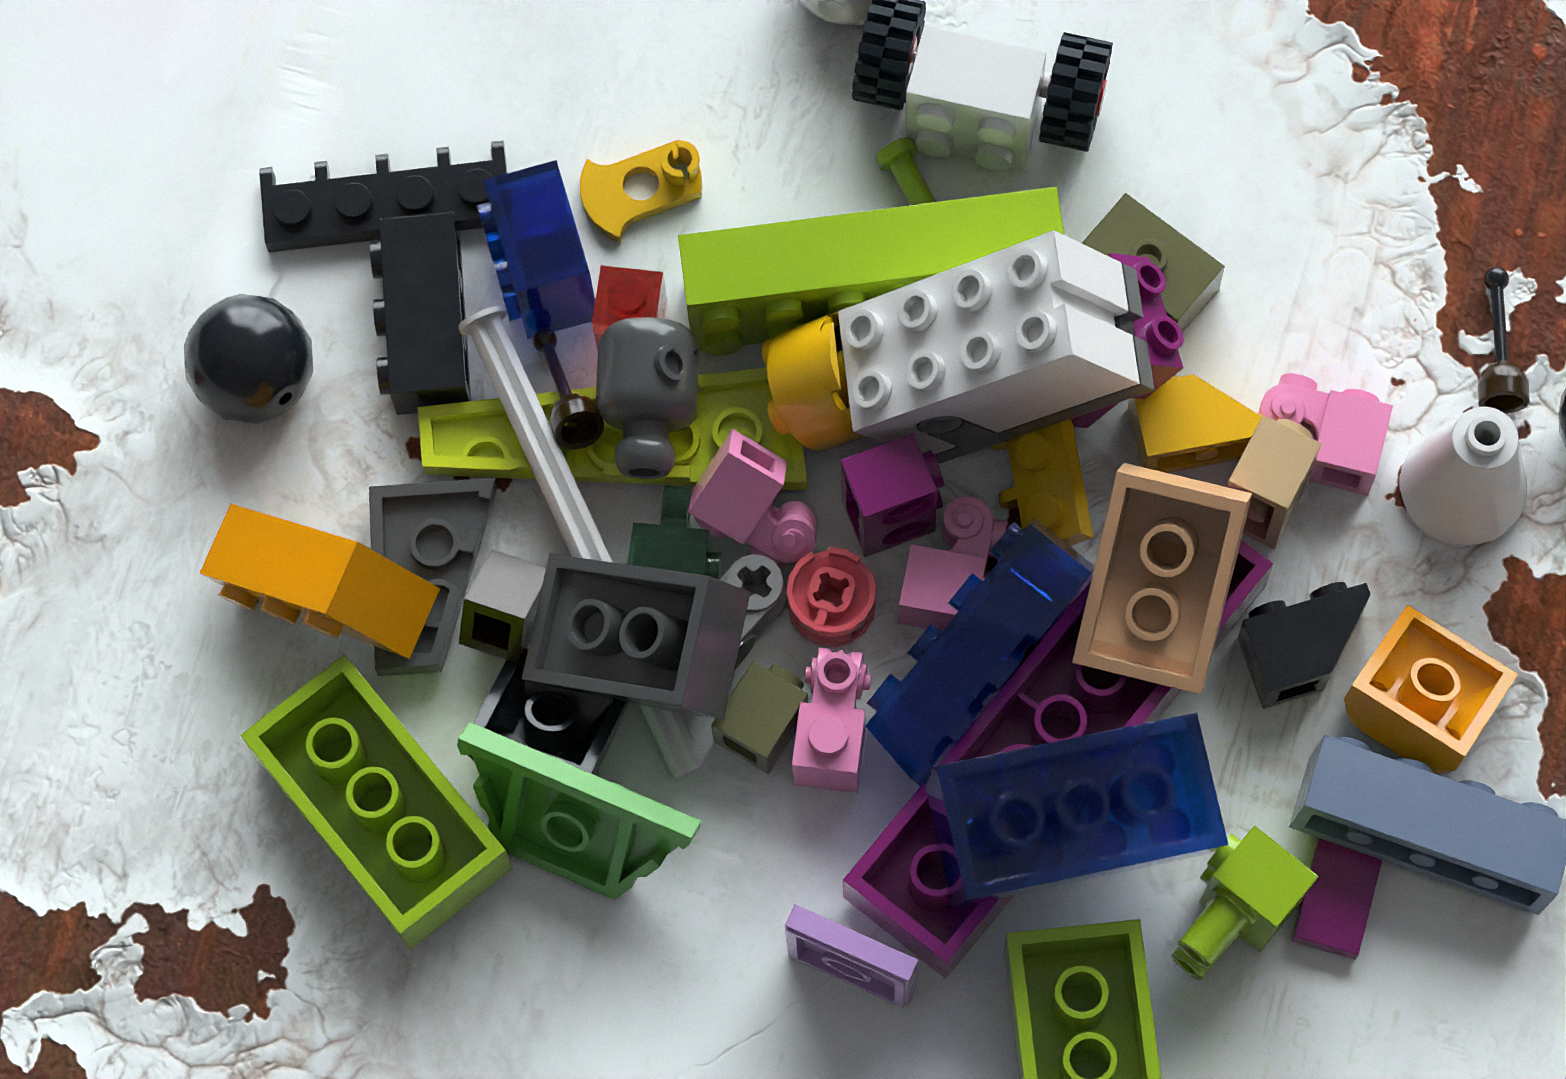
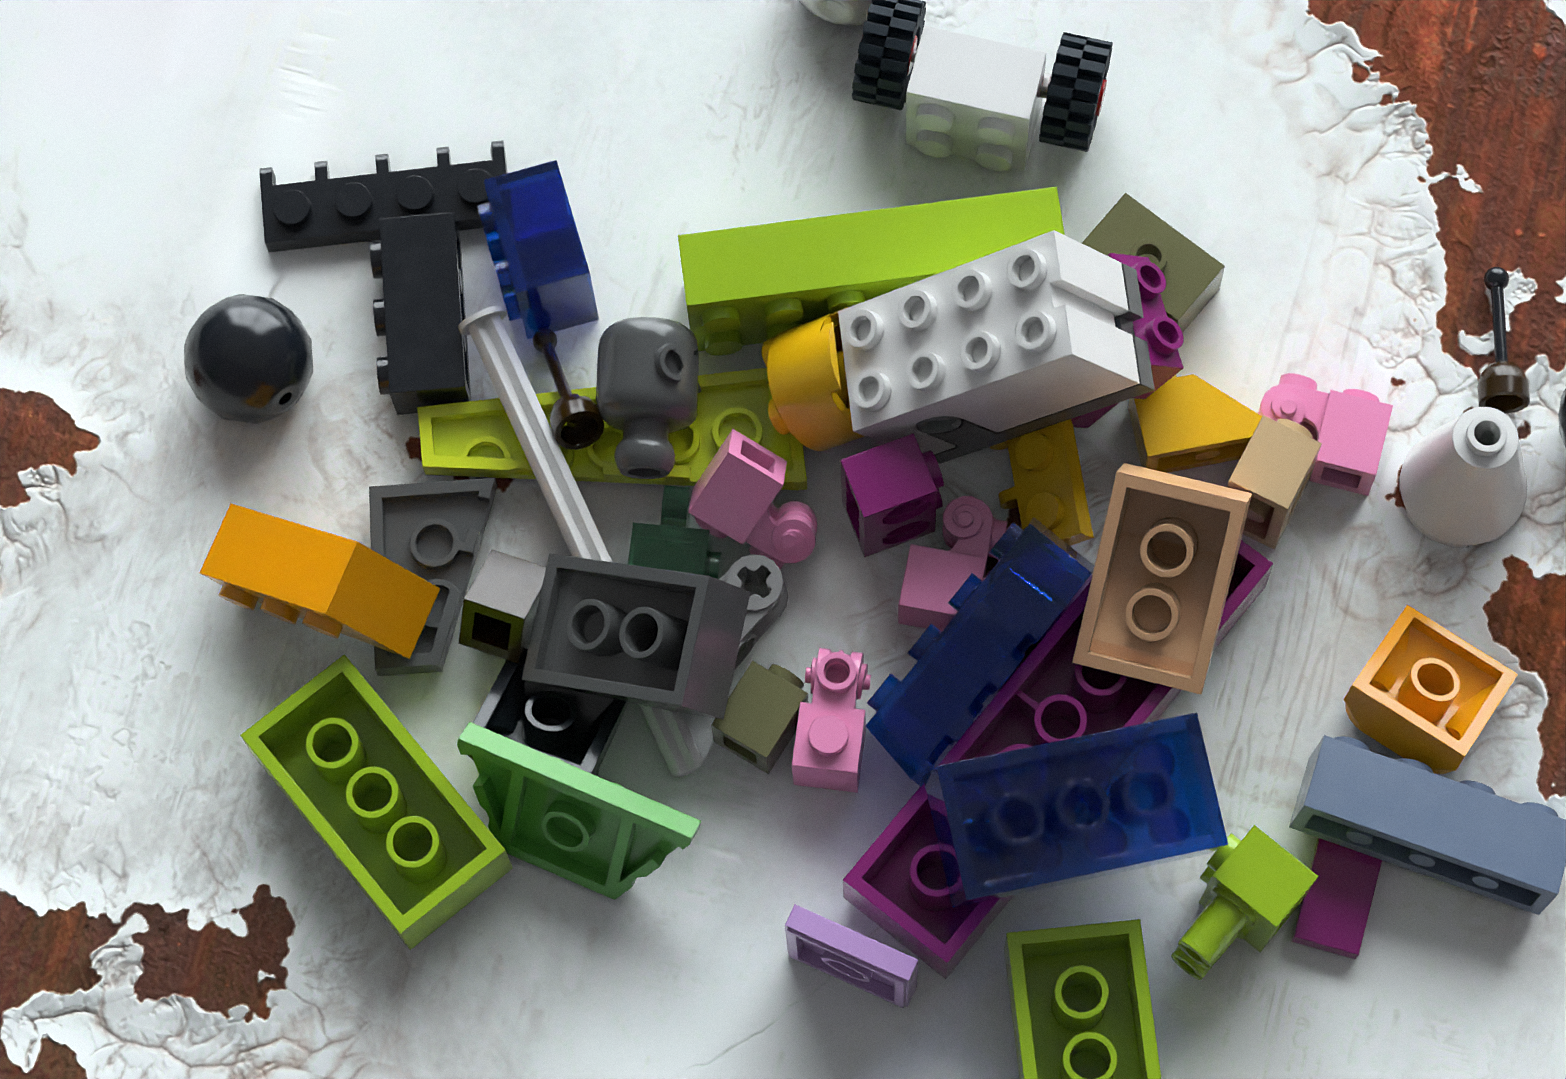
(615, 211): yellow piece -> none
(625, 295): clear red brick -> none
(831, 597): coral wheel -> none
(899, 159): lime piece -> none
(1299, 645): black slope -> none

